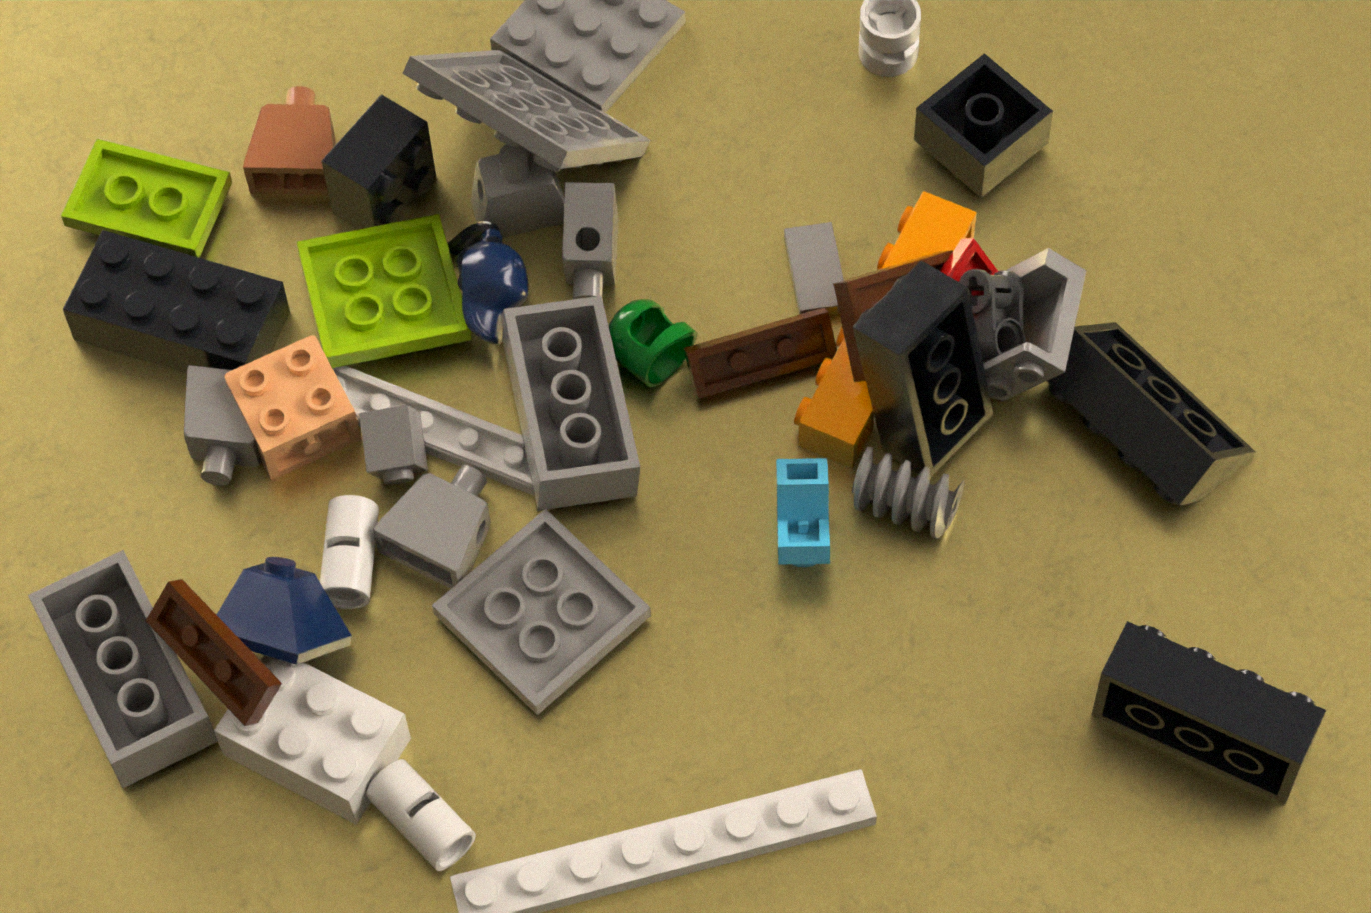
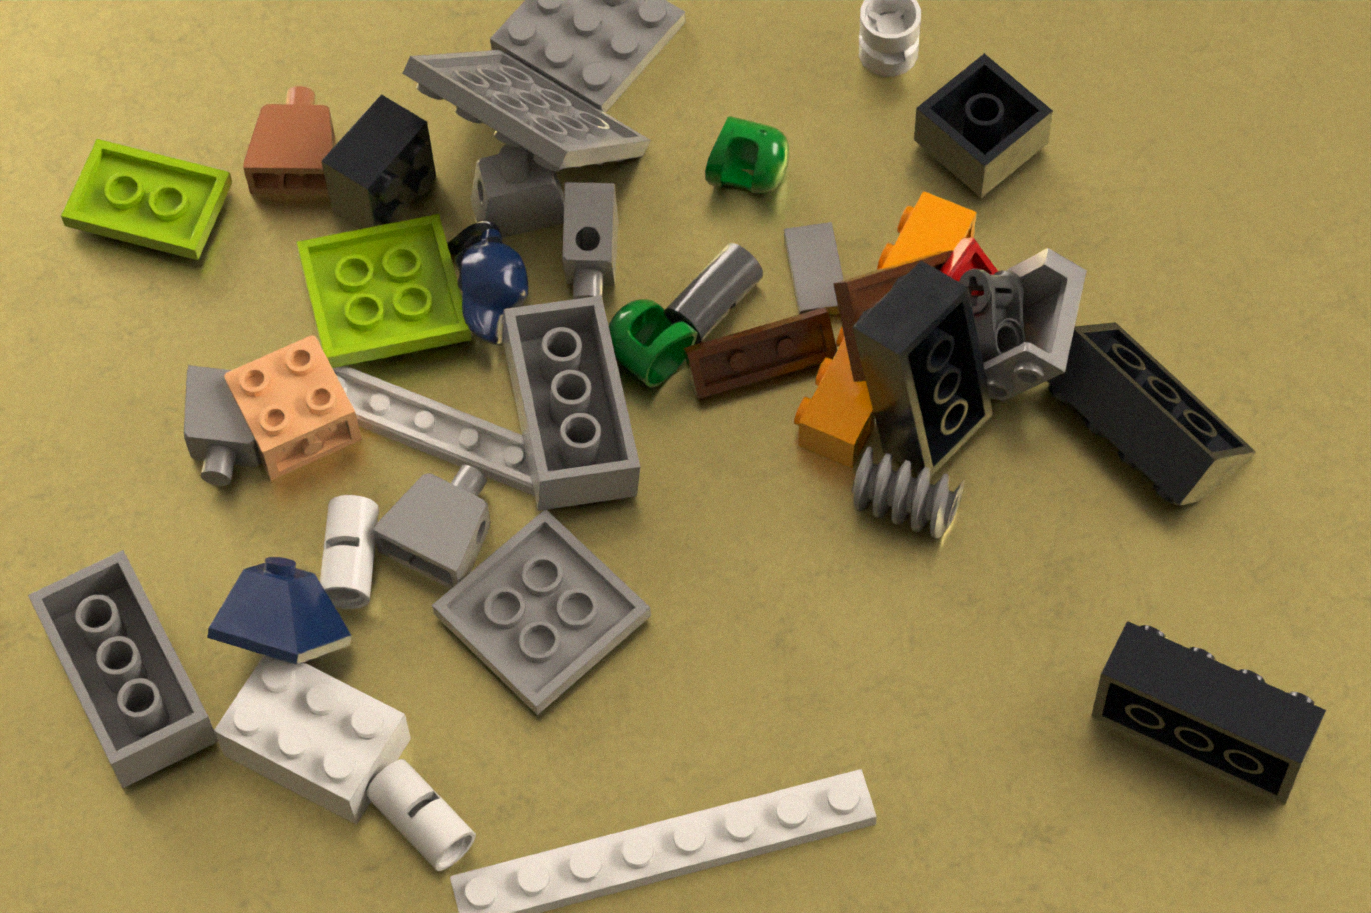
(173, 306): black brick -> none
(213, 652): reddish brown plate -> none
(393, 443): light grey brick -> none
(716, 290): none -> dark grey pin
(750, 147): none -> green helmet
(803, 512): medium azure brick -> none

